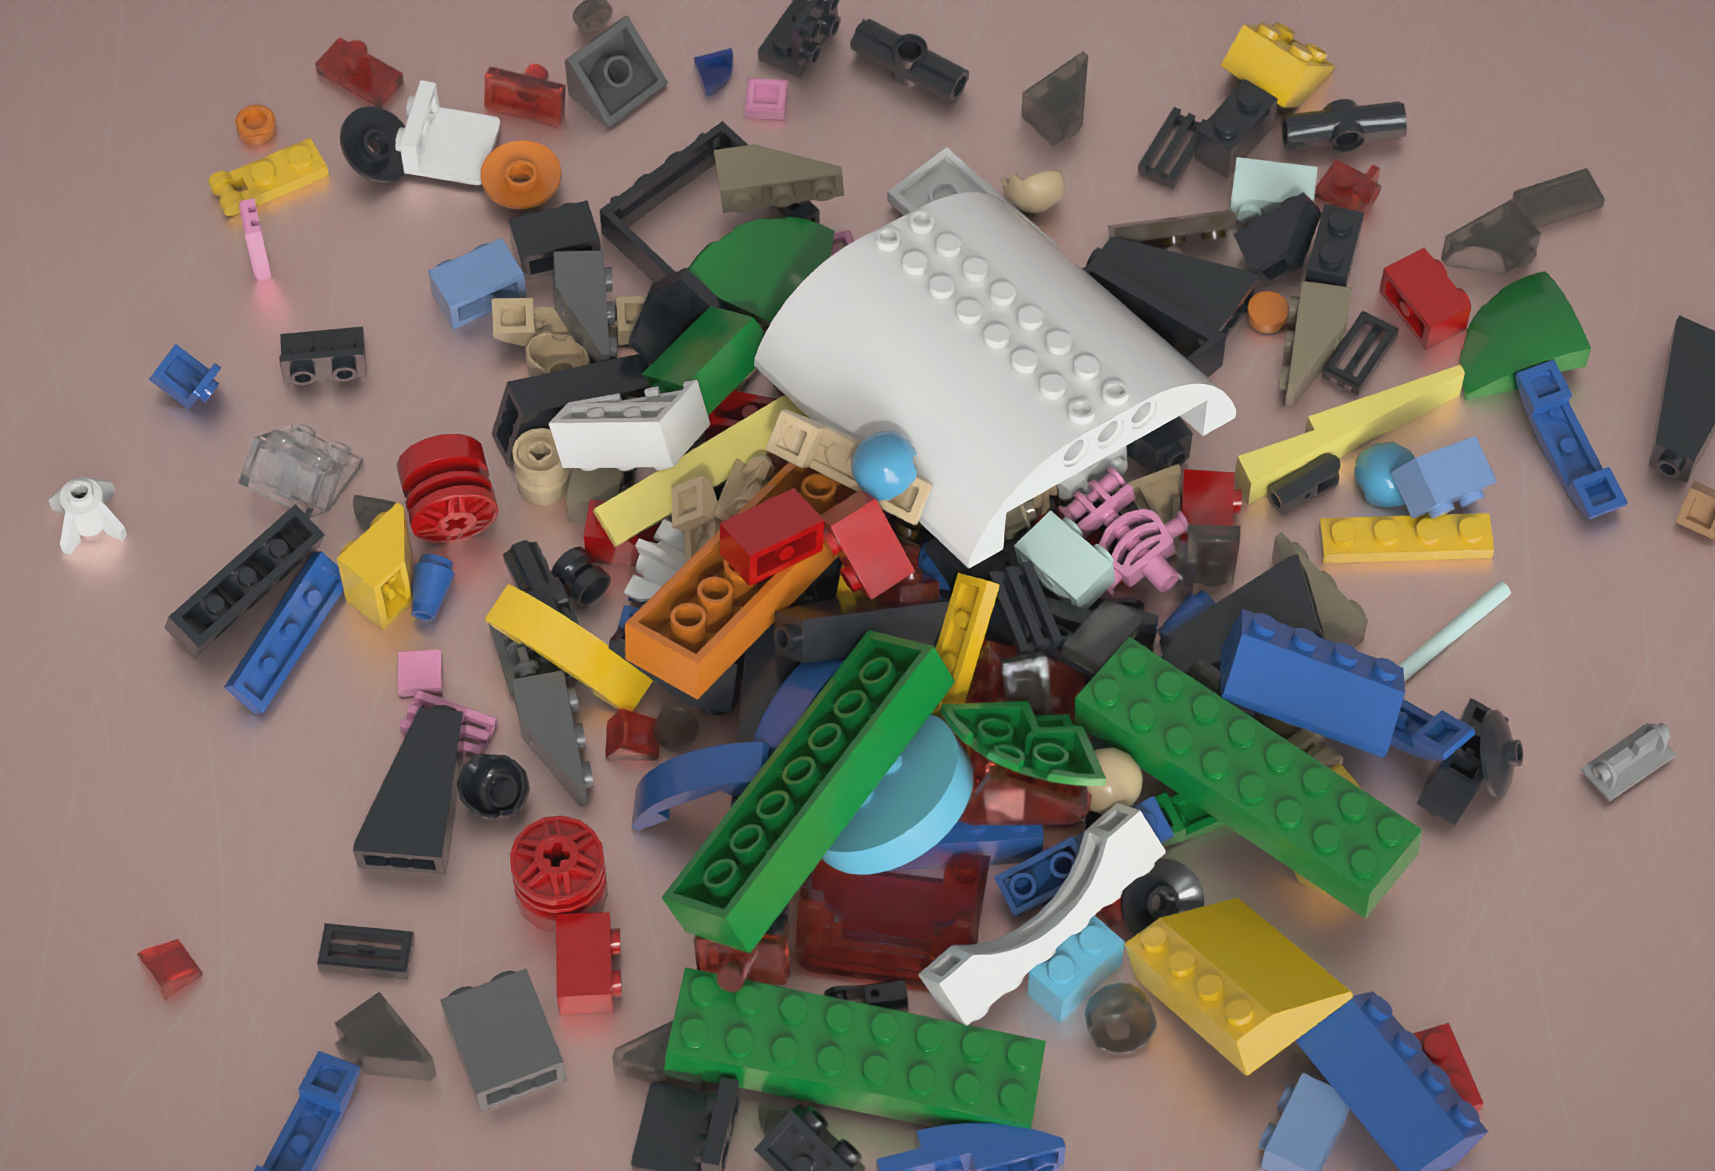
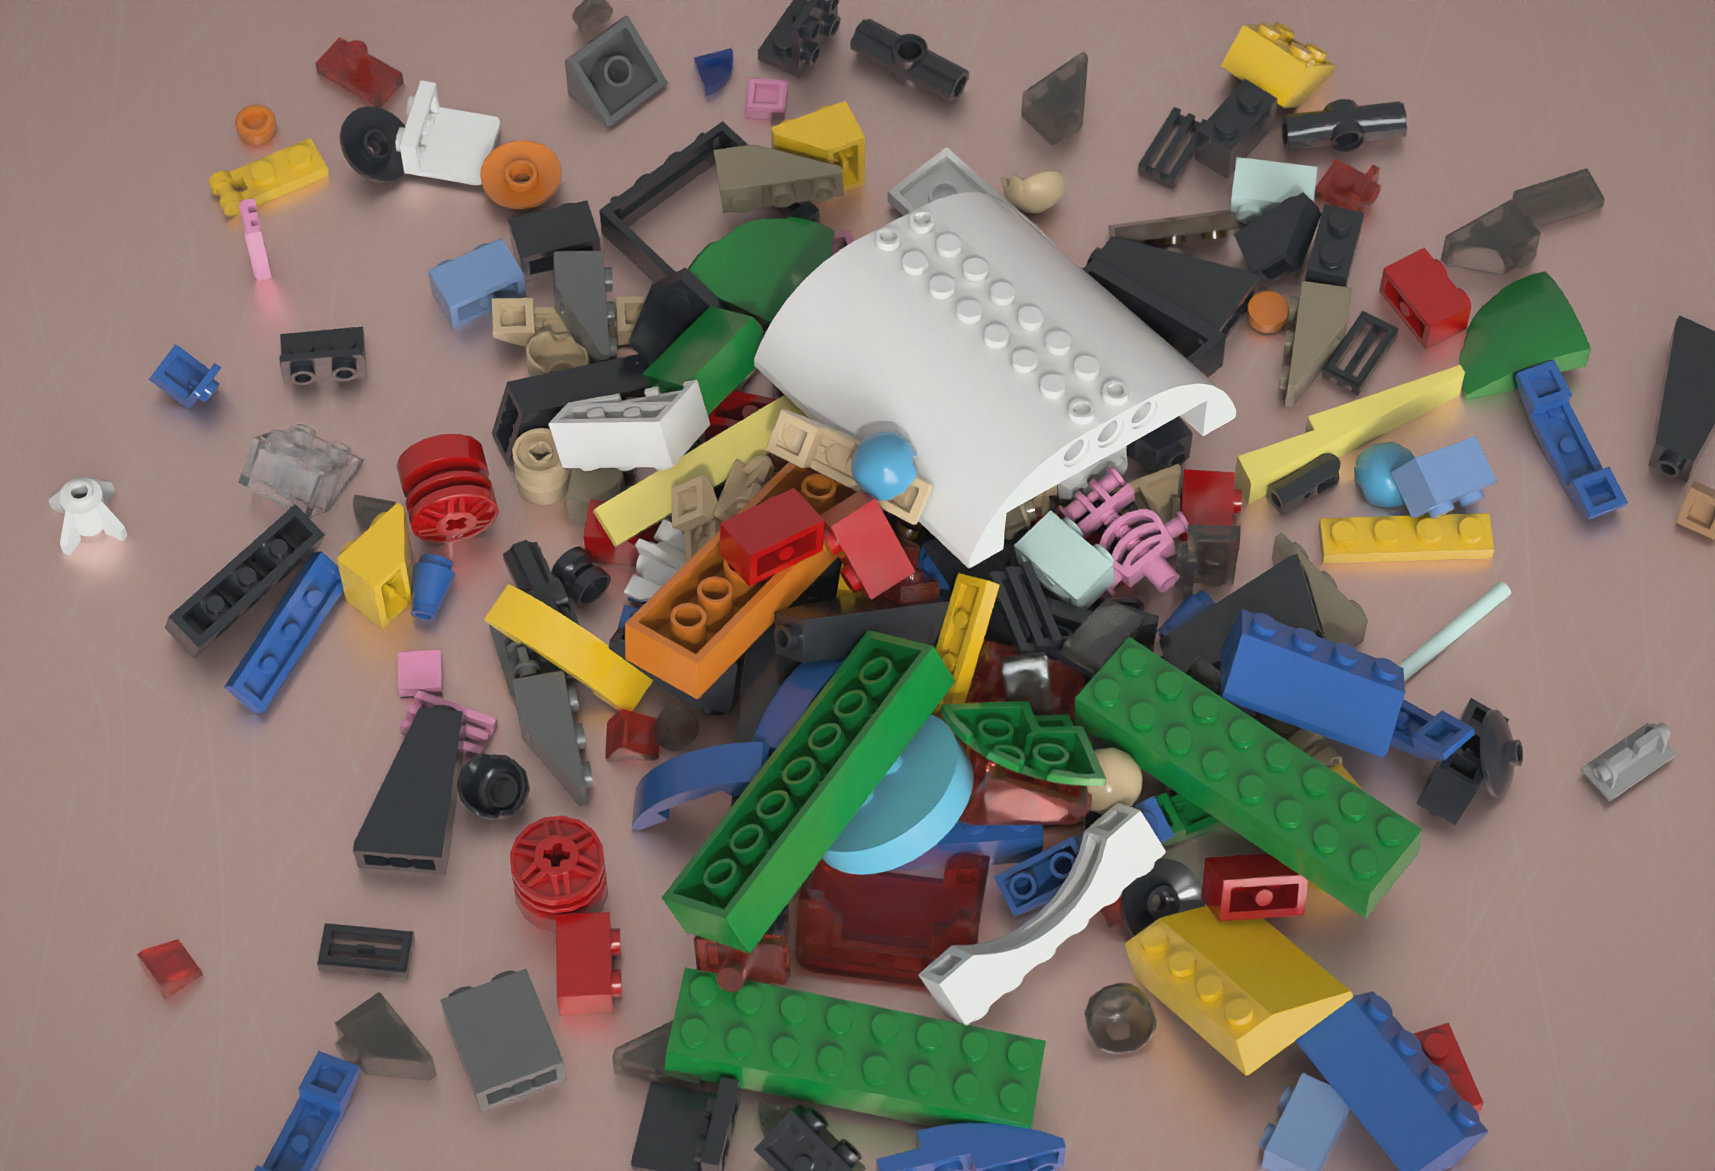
(525, 94): clear red tile -> none
(826, 136): none -> yellow slope
(882, 994): black bar -> none
(1076, 969): medium azure piece -> none
(1252, 888): none -> red brick

